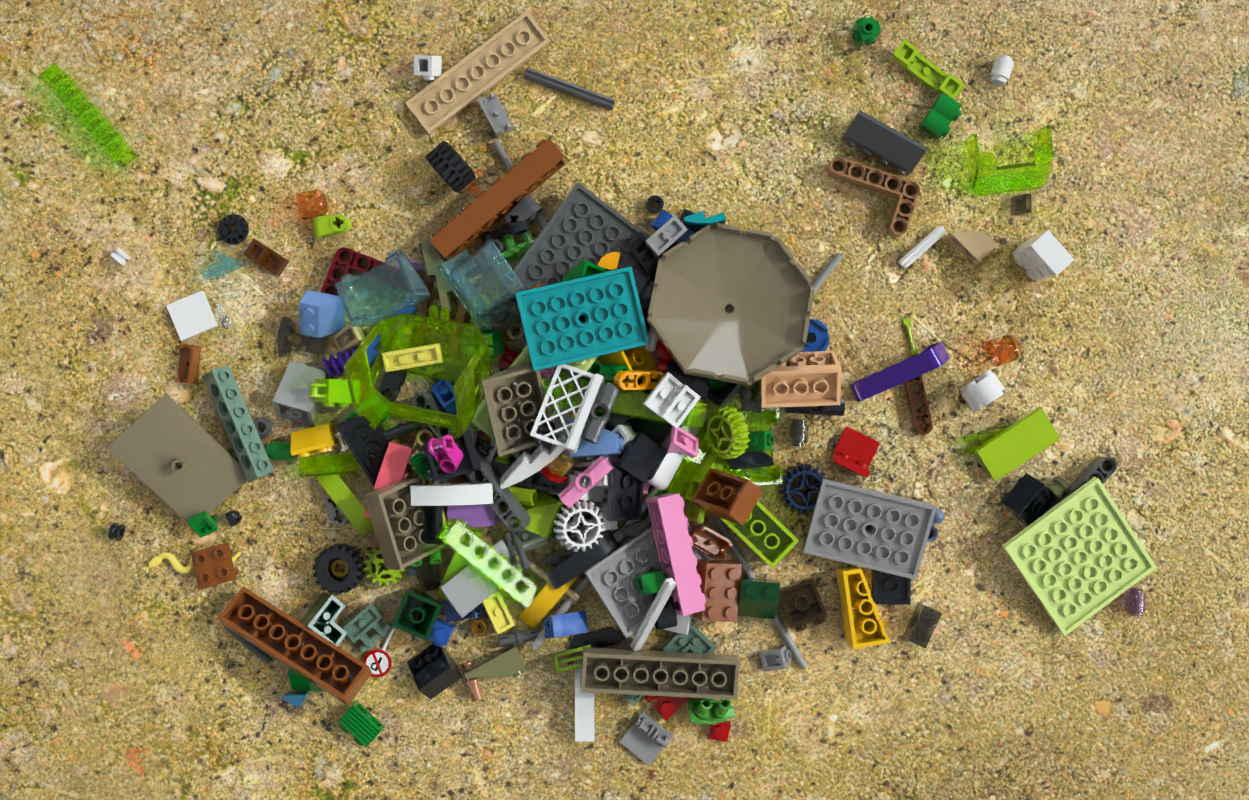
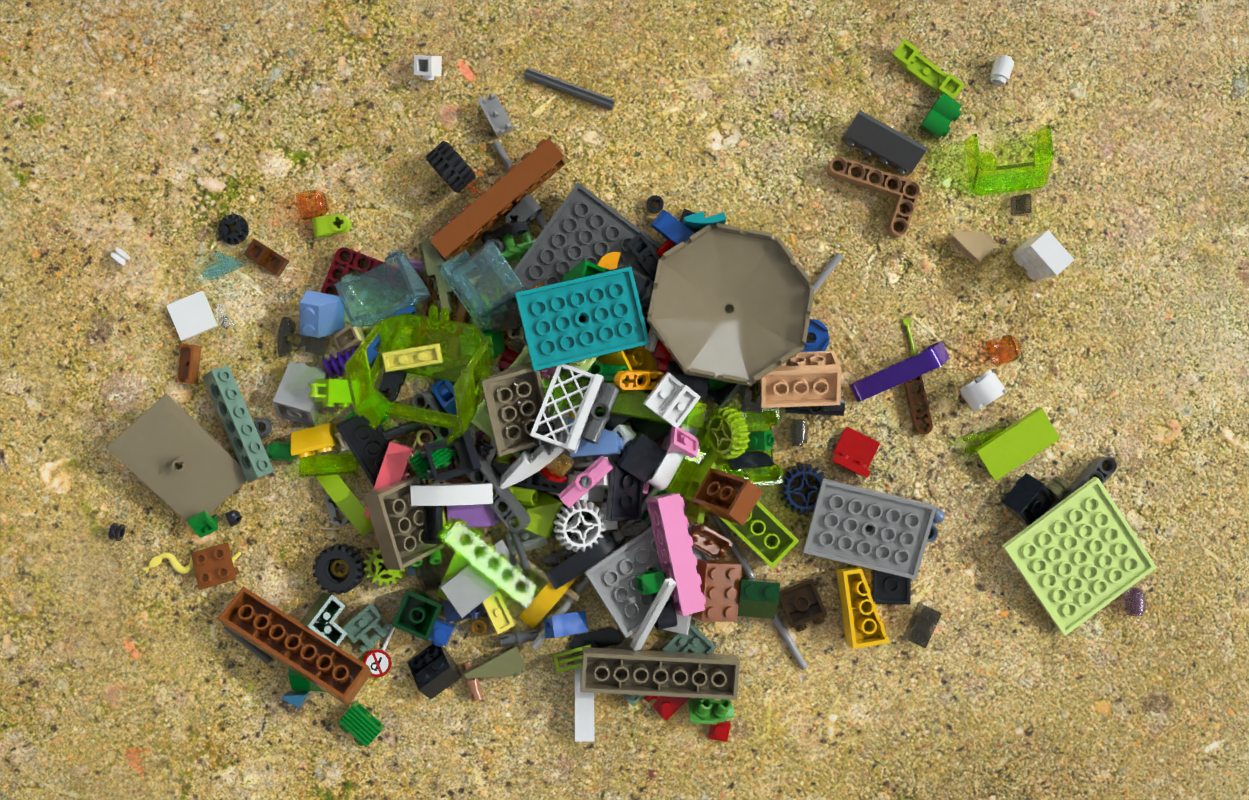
(89, 115): clear neon green brick -> none
(445, 453): dark pink piece -> none
(478, 72): tan plate -> none
(646, 738): light grey hinge -> none
(666, 236): light grey hinge -> none
(775, 658): light grey bracket -> none
(863, 36): green brick -> none
(923, 246): white axle -> none

